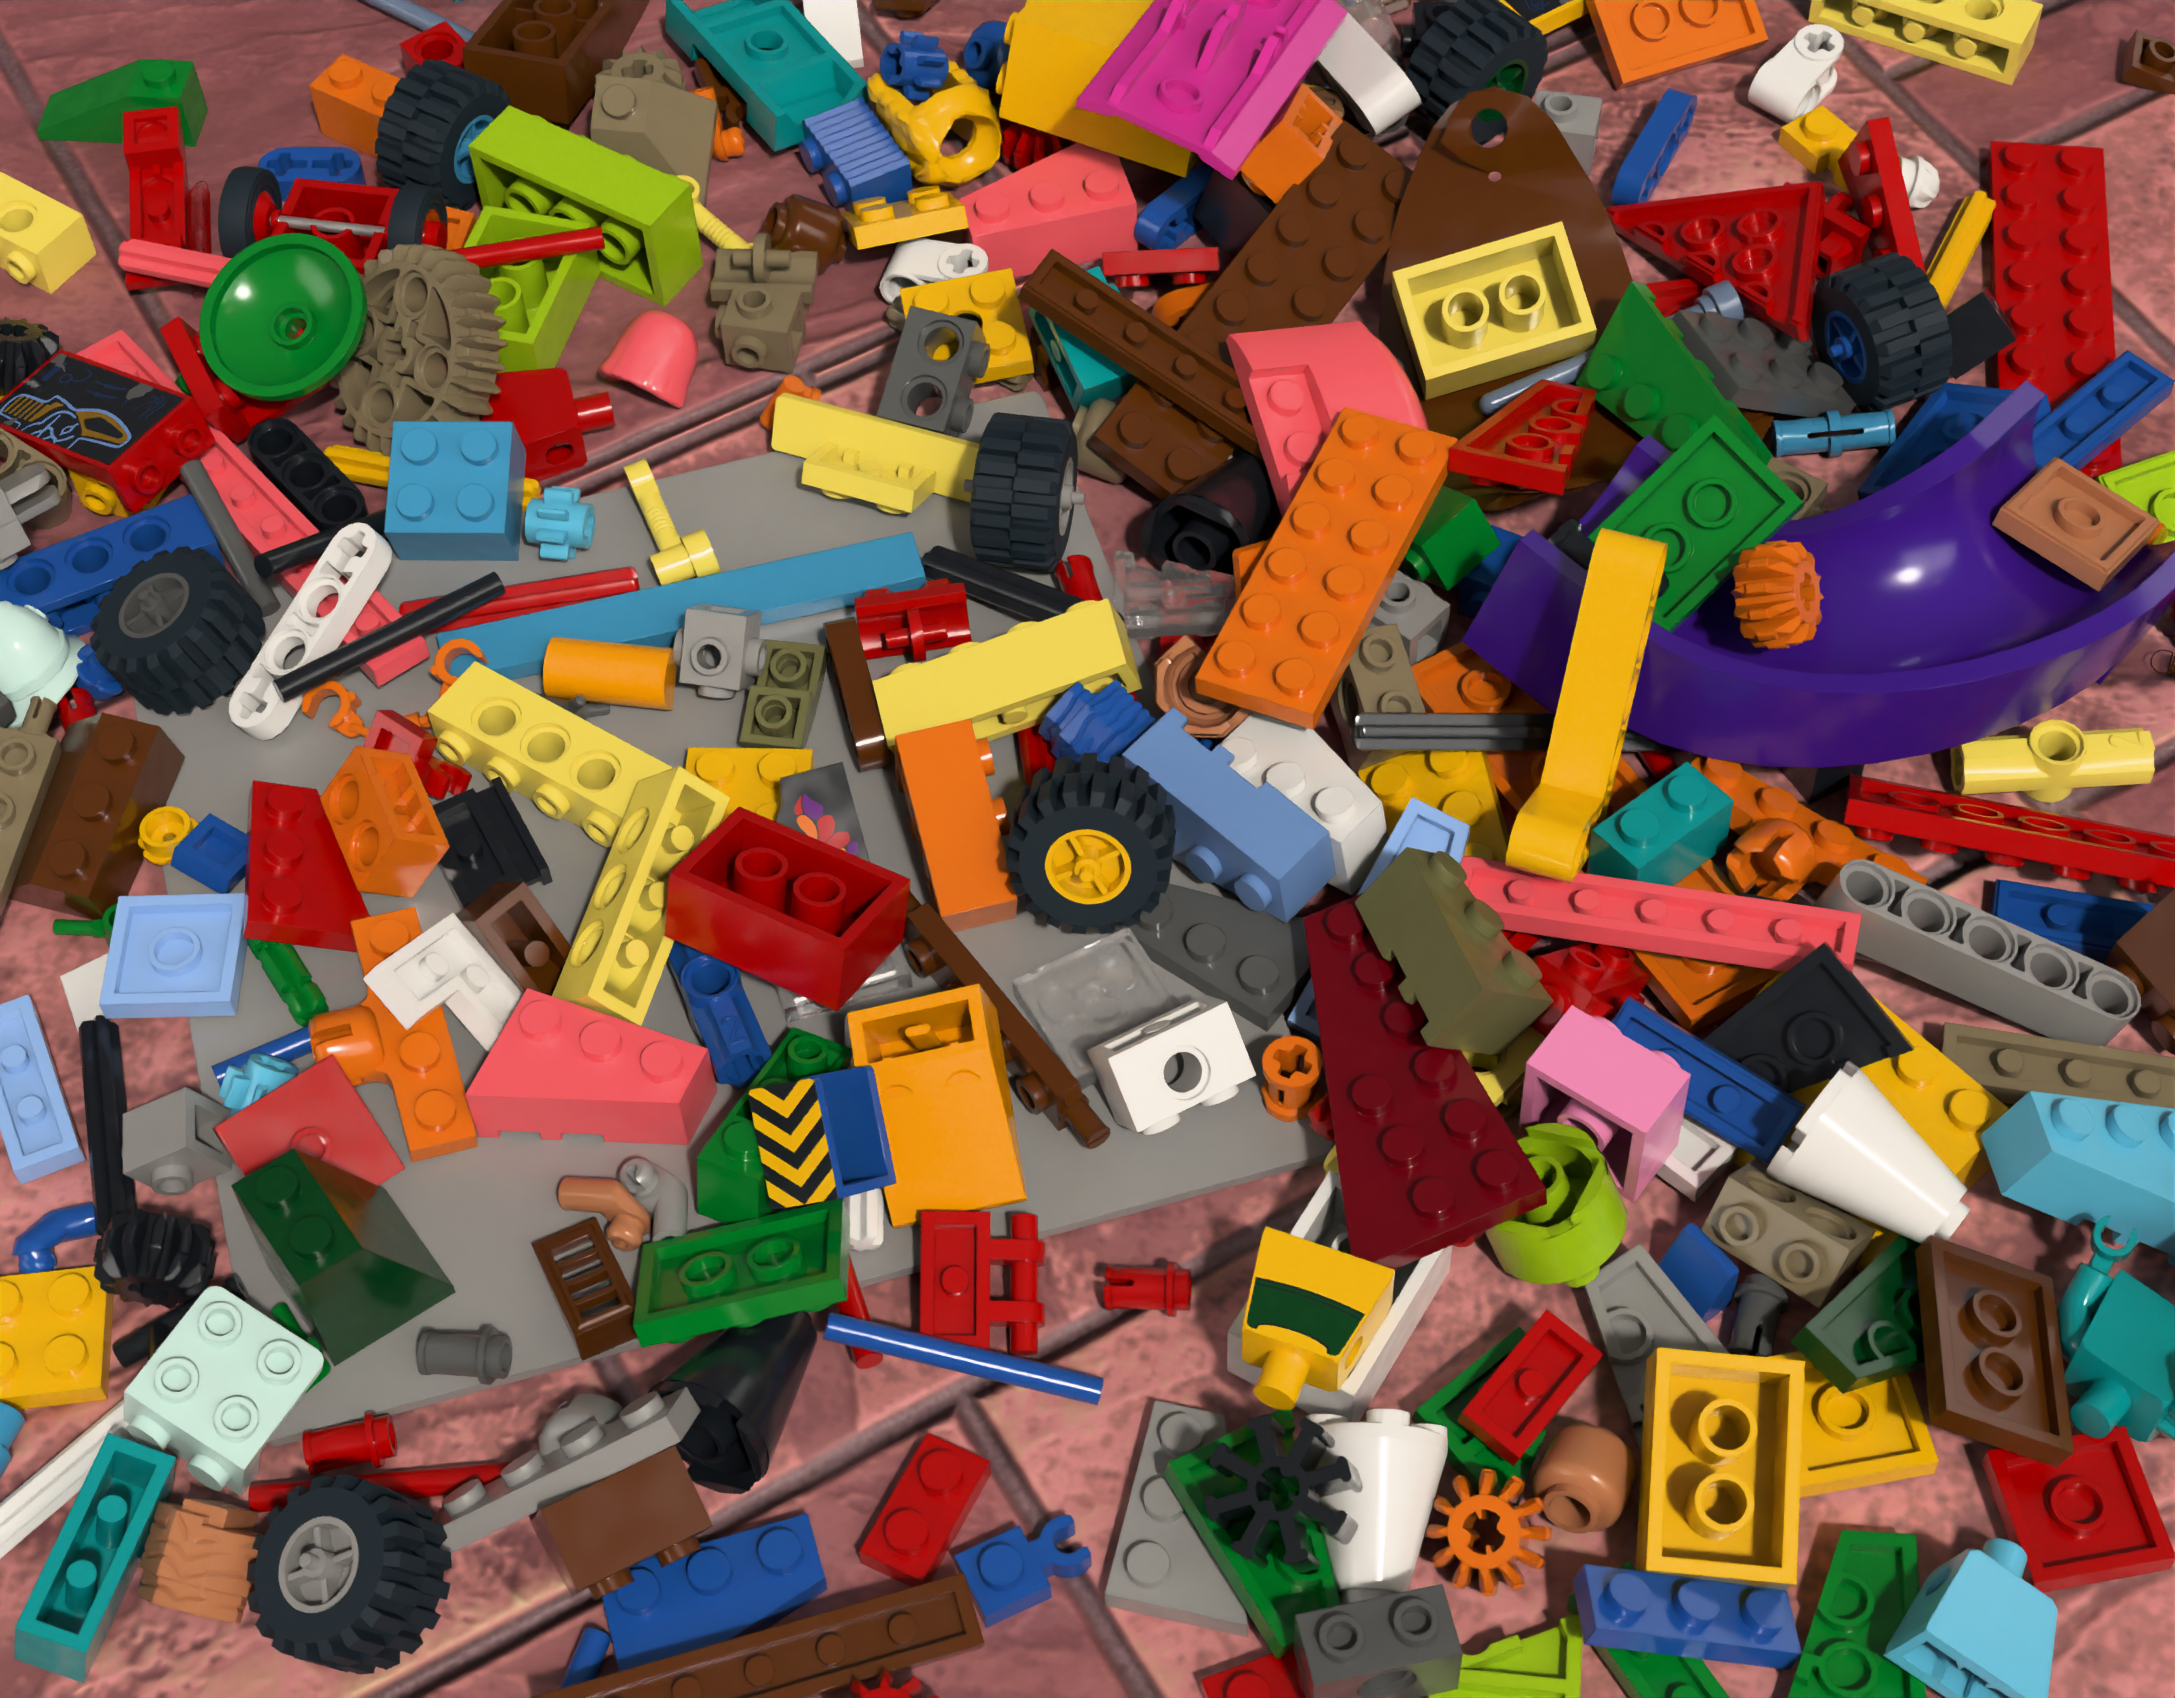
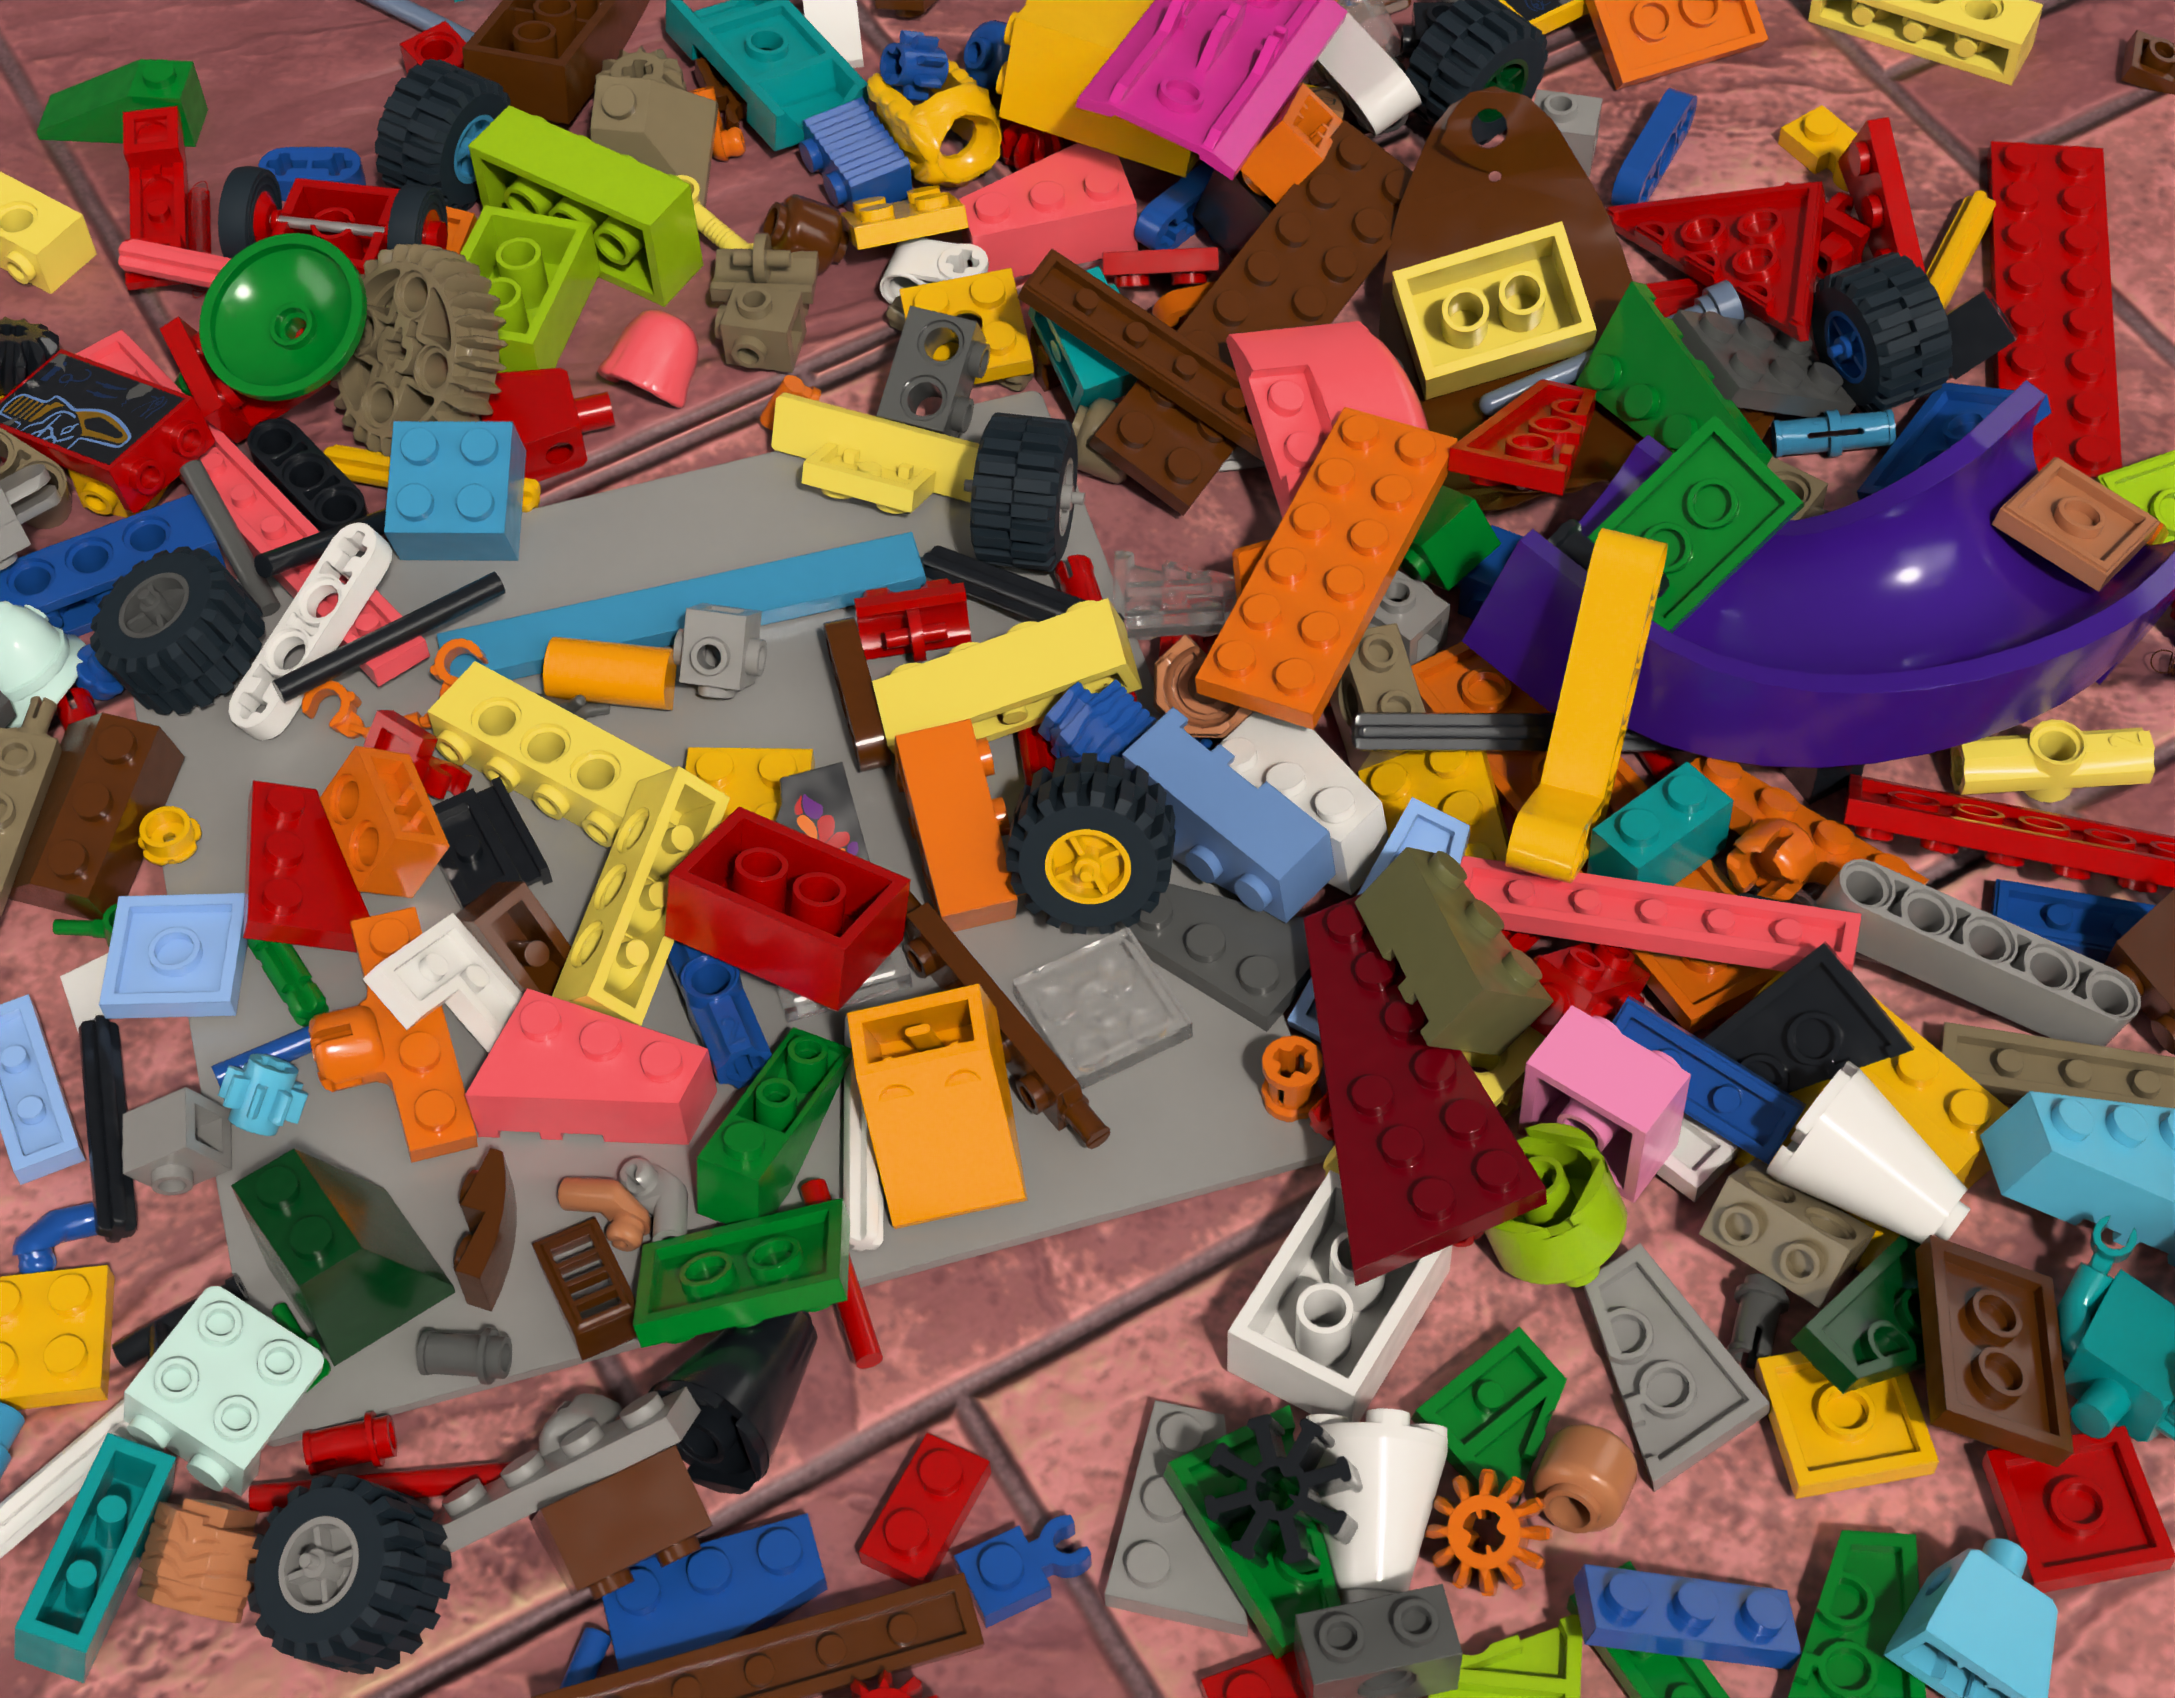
(154, 1258): black gear -> none
(213, 854): blue plate -> none
(314, 1115): plate -> none
(351, 101): orange brick -> none
(492, 1219): none -> reddish brown slope
(534, 247): red bar -> none
(538, 596): red axle -> none
(560, 523): medium azure gear -> none
(678, 556): light yellow brick -> none
(785, 696): olive slope -> none
(822, 1137): piece -> none
(957, 1279): red plate -> none
(963, 1358): blue bar -> none
(1134, 1064): white brick -> none
(1148, 1288): red pin -> none
(1212, 516): black cone -> none
(1309, 1315): yellow torso -> none
(1530, 1387): red plate -> none
(1700, 1272): blue slope -> none
(1721, 1467): yellow brick -> none
(1777, 594): orange gear -> none
(1798, 74): white piece -> none
(1920, 180): white plate -> none
(2100, 412): blue tile -> none

